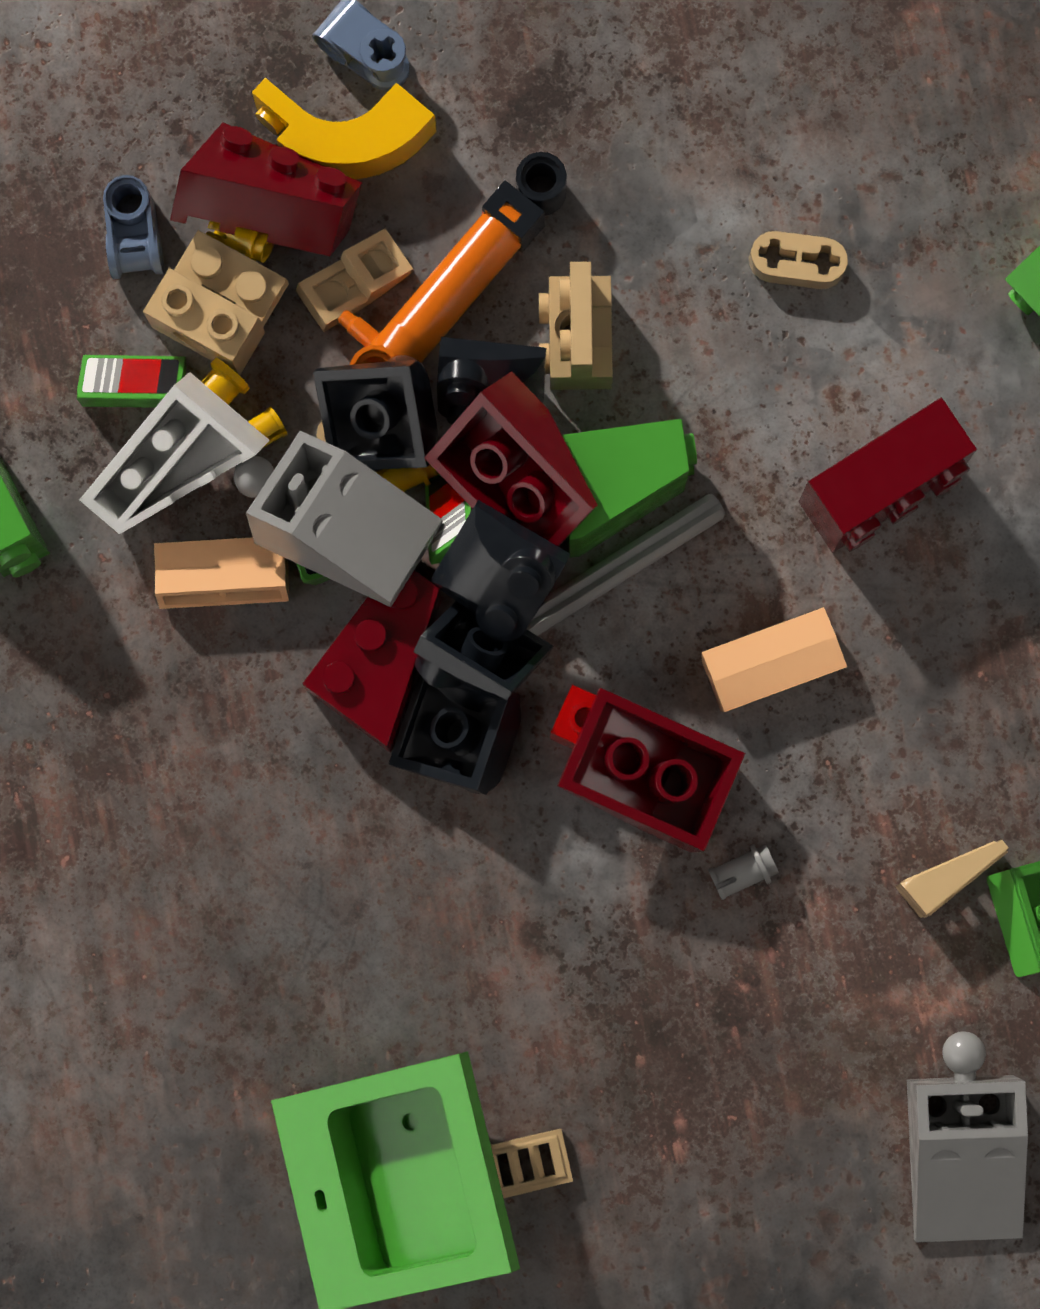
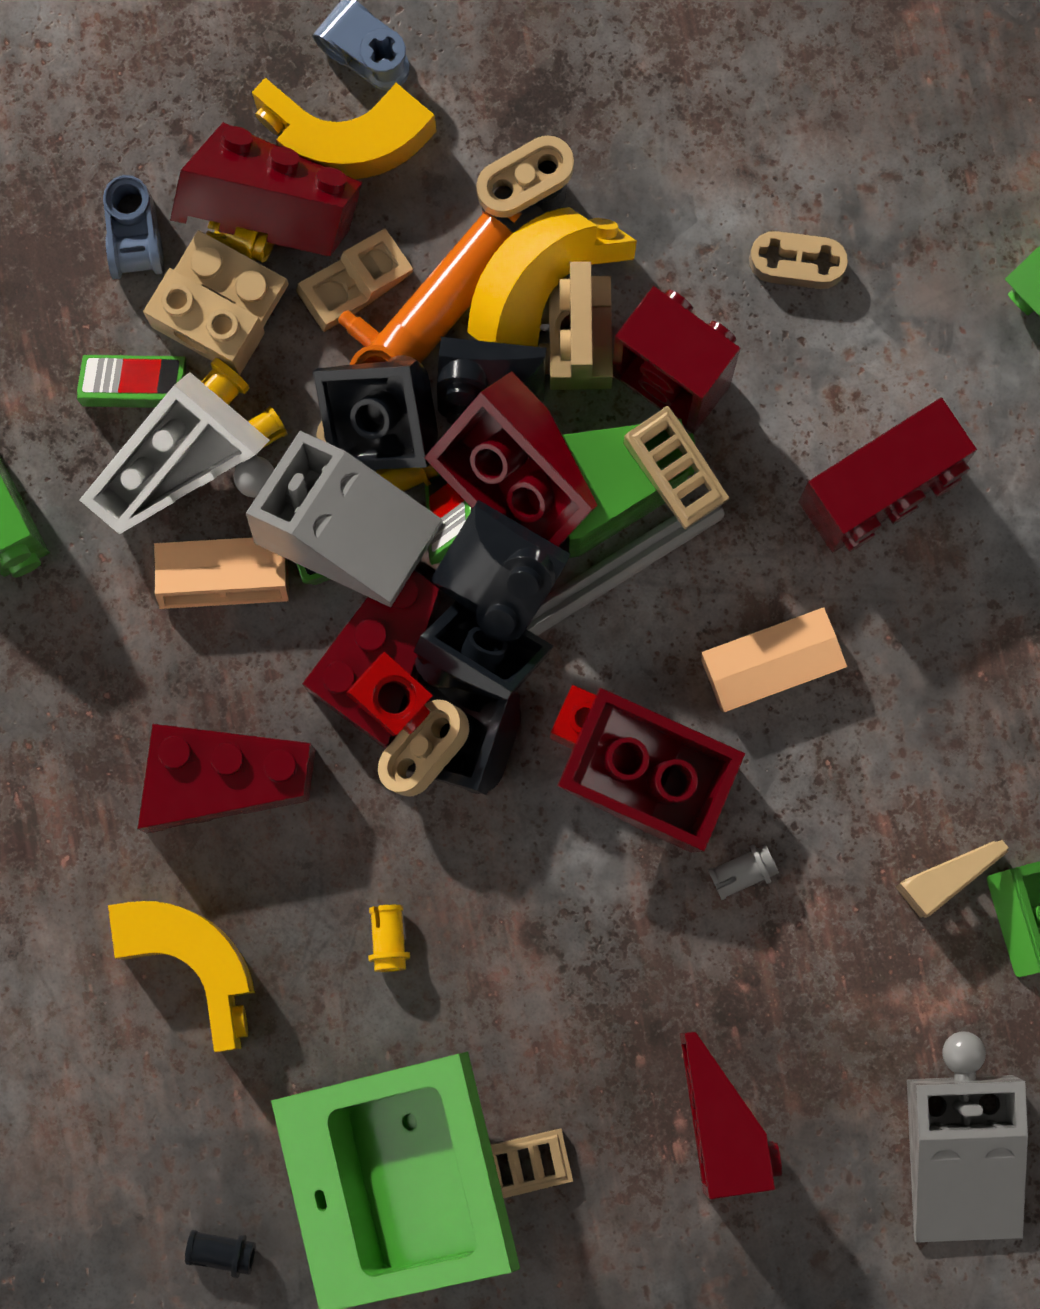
(167, 929): none -> yellow arch
(219, 775): none -> dark red wedge
(220, 1252): none -> black pin
(367, 687): none -> red brick
(388, 938): none -> yellow pin
(424, 749): none -> tan plate
(521, 174): none -> tan plate
(529, 266): none -> yellow arch
(675, 357): none -> dark red brick
(679, 438): none -> tan slope
(728, 1138): none -> dark red slope

